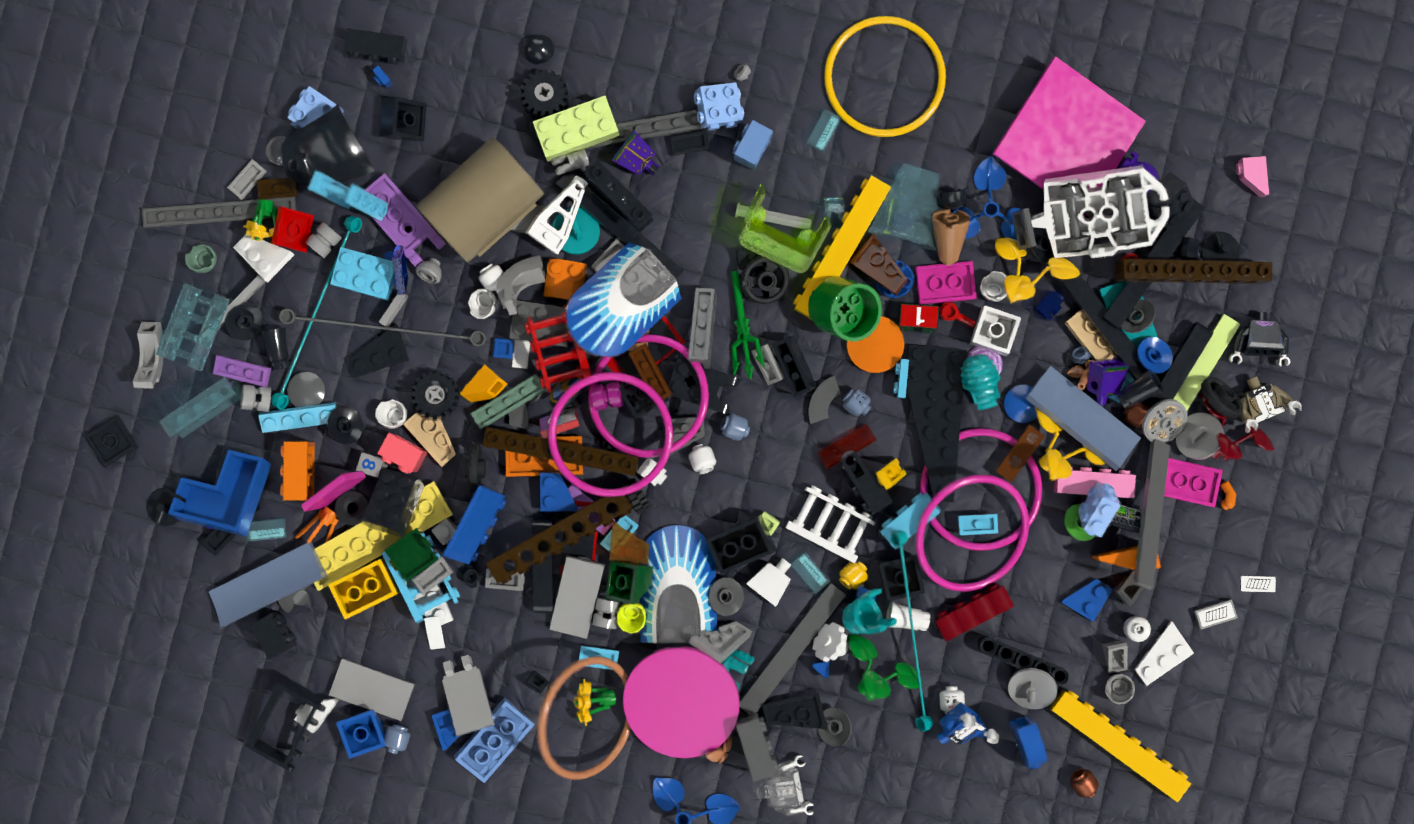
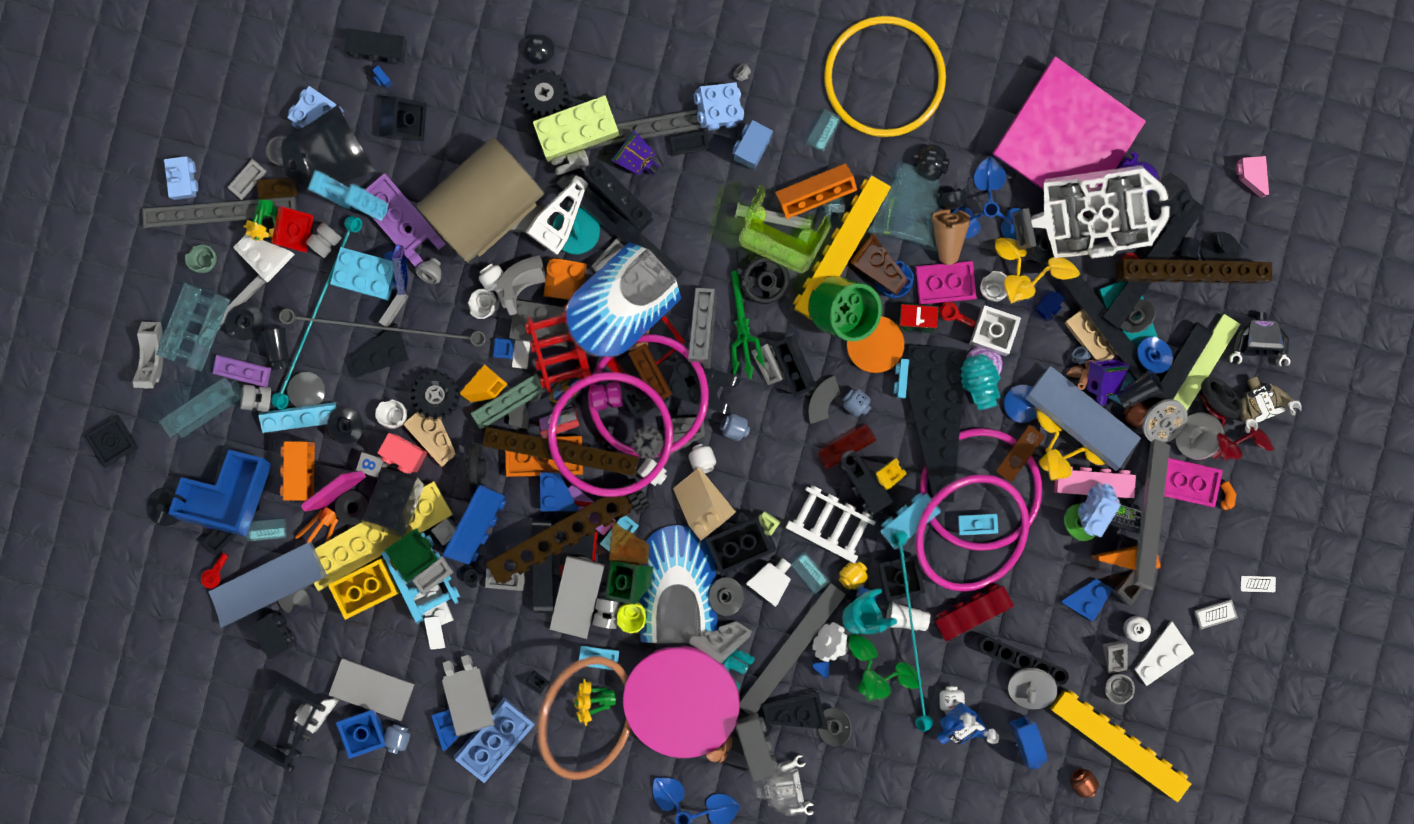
(180, 178): none -> light blue brick
(211, 577): none -> red plate
(656, 444): none -> dark grey gear
(702, 503): none -> tan slope
(816, 191): none -> orange brick
(931, 162): none -> black plant

